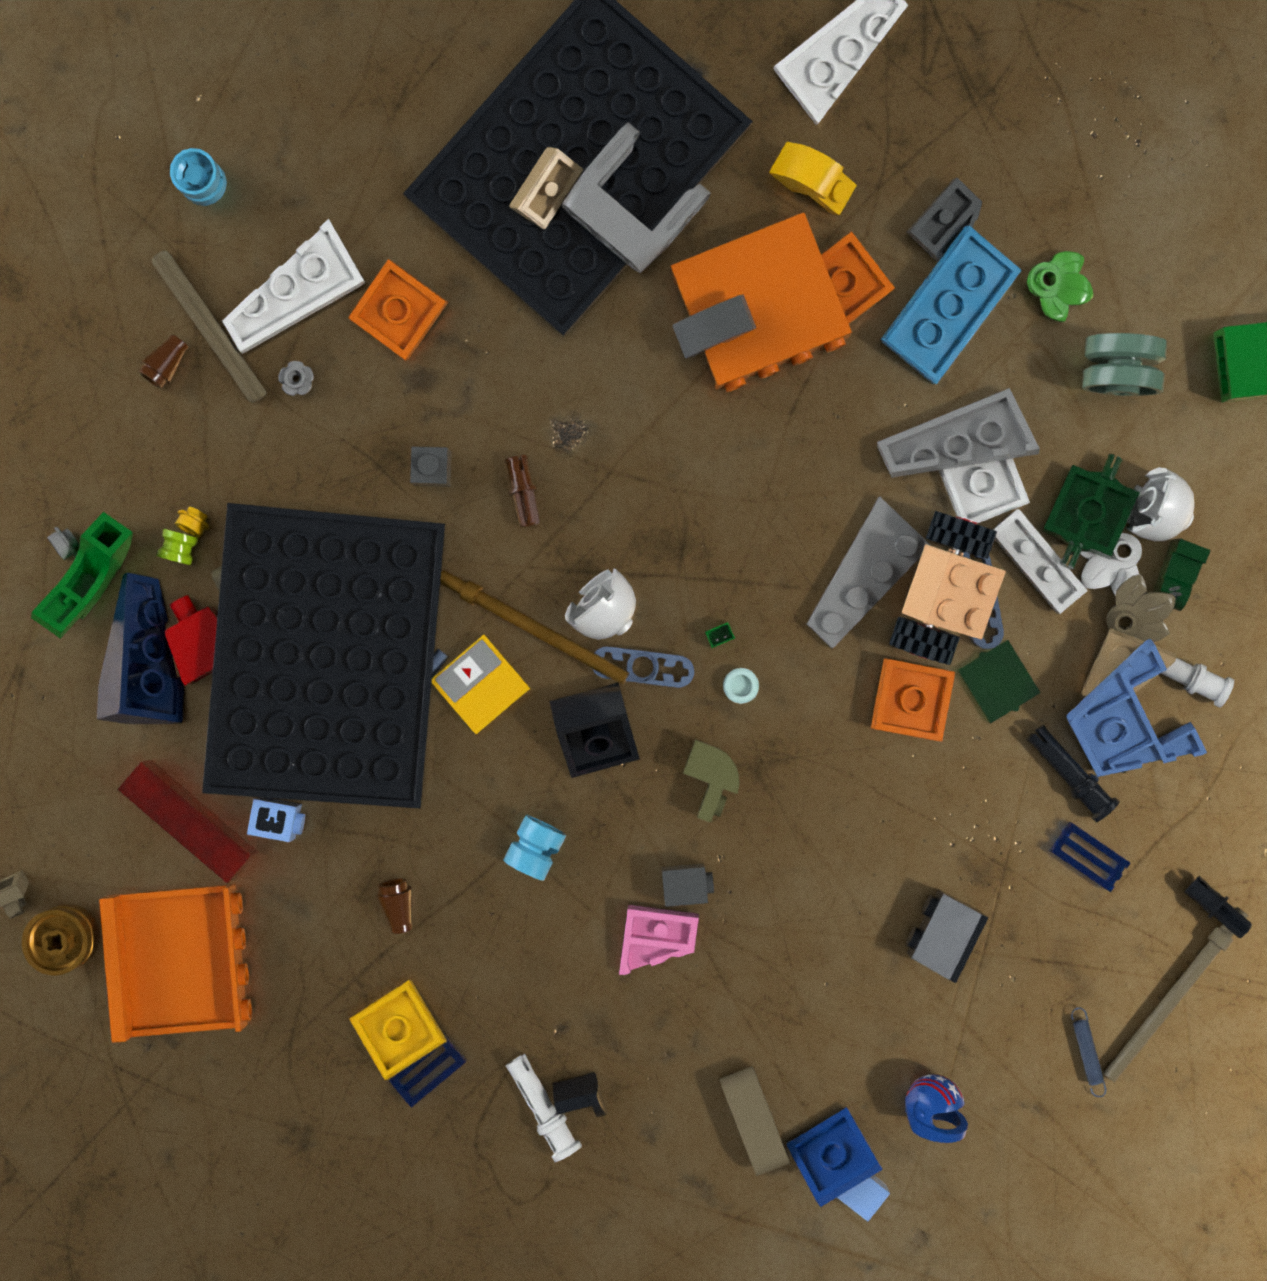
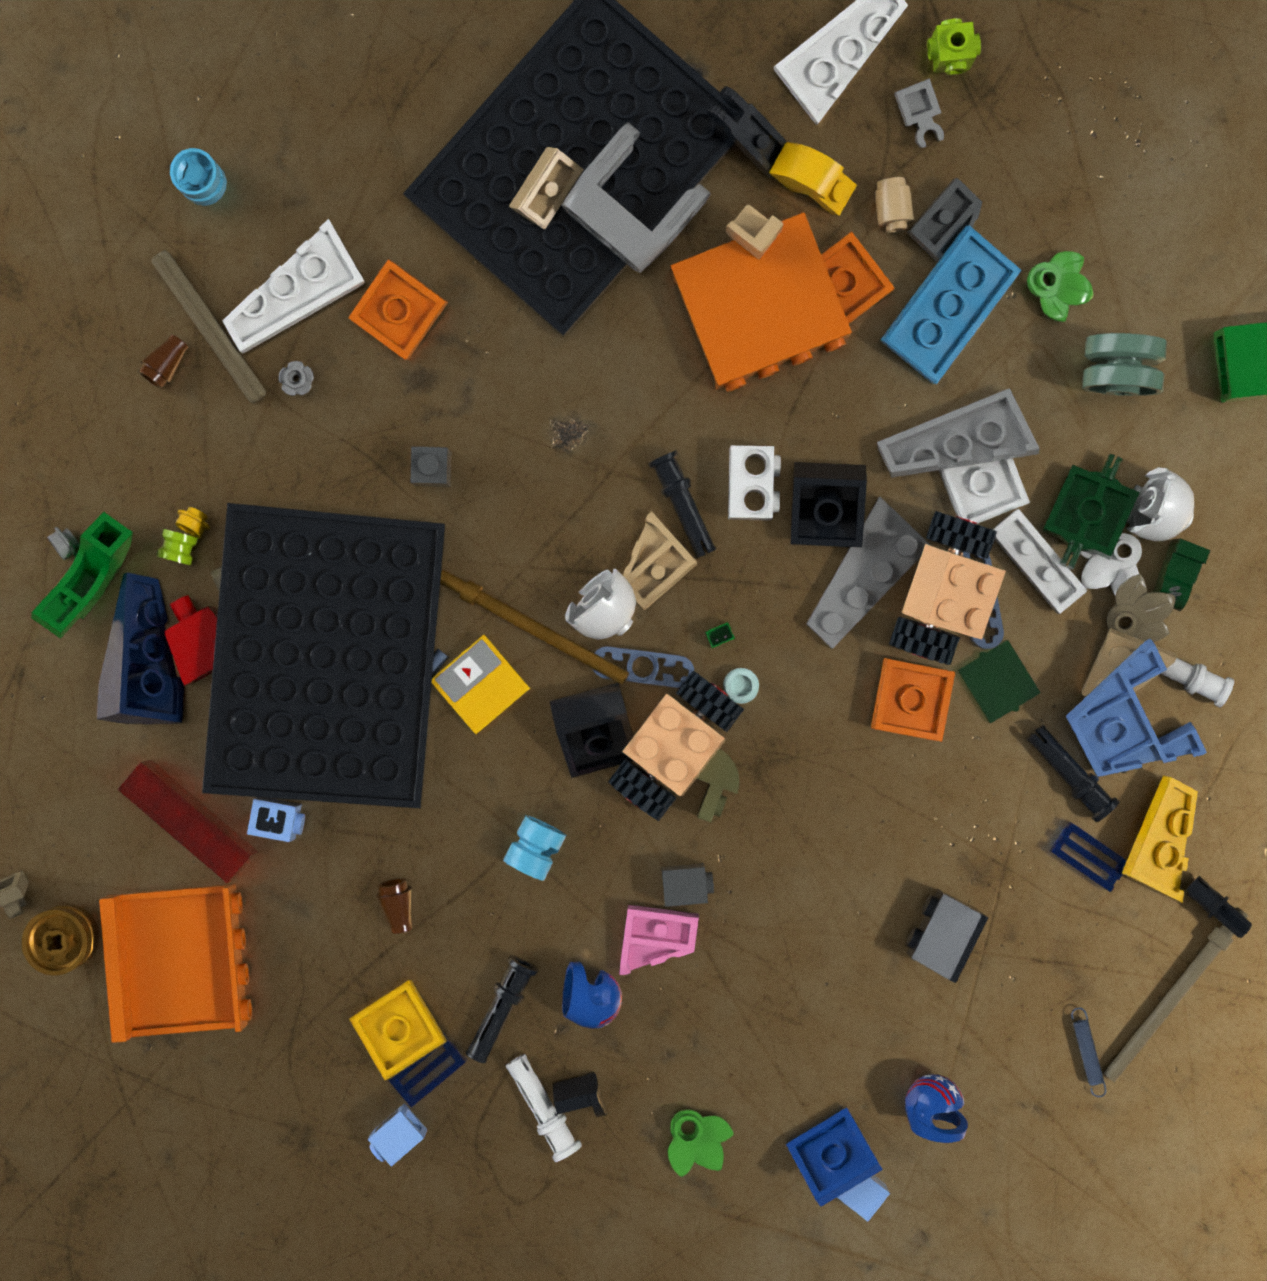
(396, 1135): none -> light blue brick
(507, 994): none -> black pin
(522, 491): reddish brown axle -> none
(590, 1004): none -> blue helmet
(656, 562): none -> tan wing
(674, 745): none -> brick
(676, 487): none -> black pin
(699, 1145): none -> bright green plate
(714, 326): dark grey slope -> none
(743, 482): none -> white brick
(749, 130): none -> black hinge
(754, 231): none -> tan panel
(754, 1121): dark tan beam -> none
(828, 504): none -> black slope
(893, 204): none -> tan brick
(918, 106): none -> light grey plate
(951, 58): none -> lime brick
(1161, 842): none -> yellow wing

